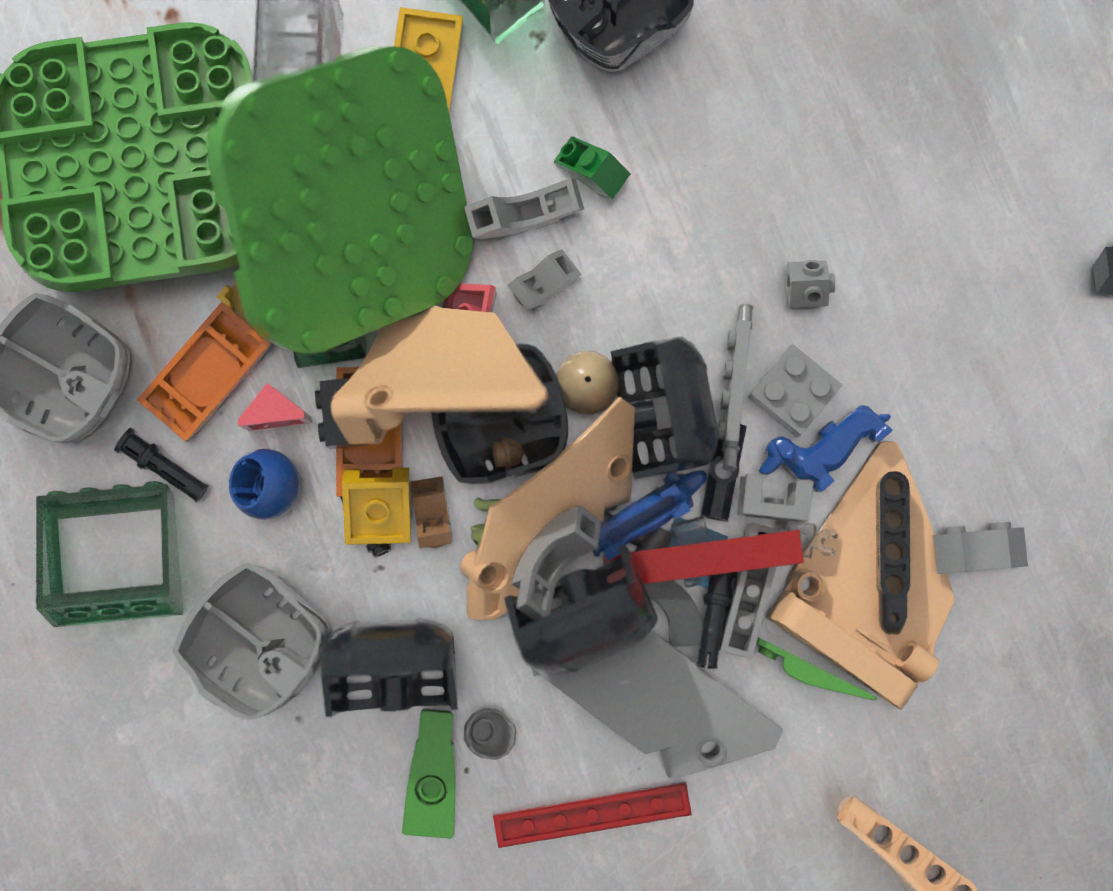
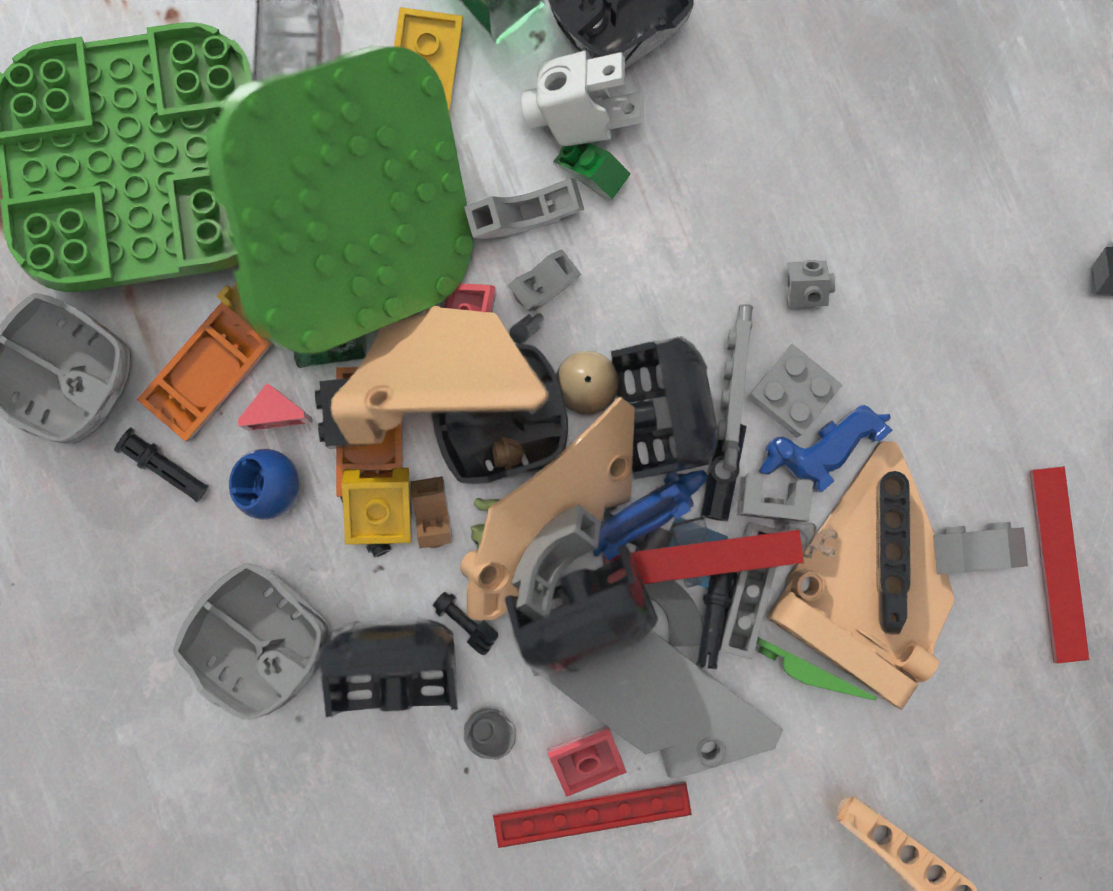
(110, 604): clear green windscreen -> none
(432, 779): bright green piece -> none
(481, 636): none -> black hinge
(526, 328): none -> black axle
(576, 100): none -> white piece
(586, 760): none -> coral slope
(1059, 565): none -> red tile

